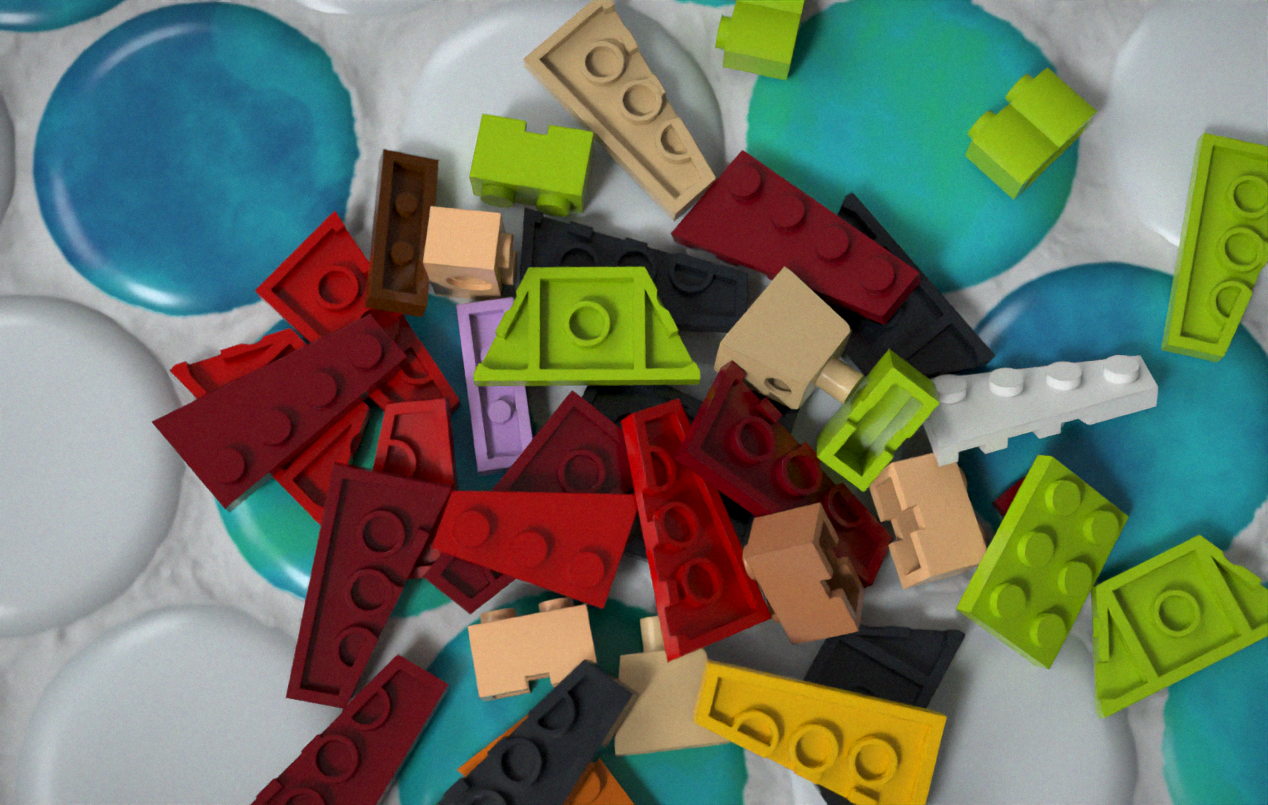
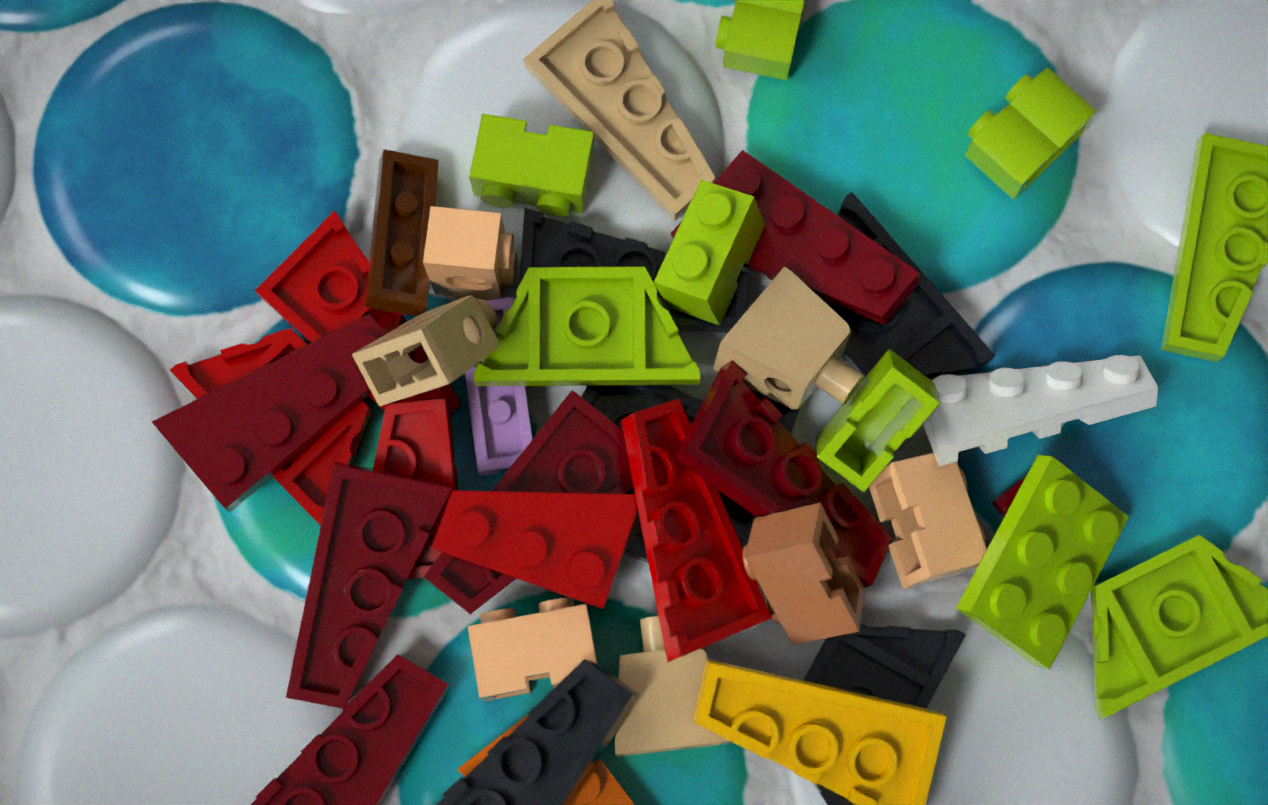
(453, 338): none -> tan torso
(710, 252): none -> lime brick

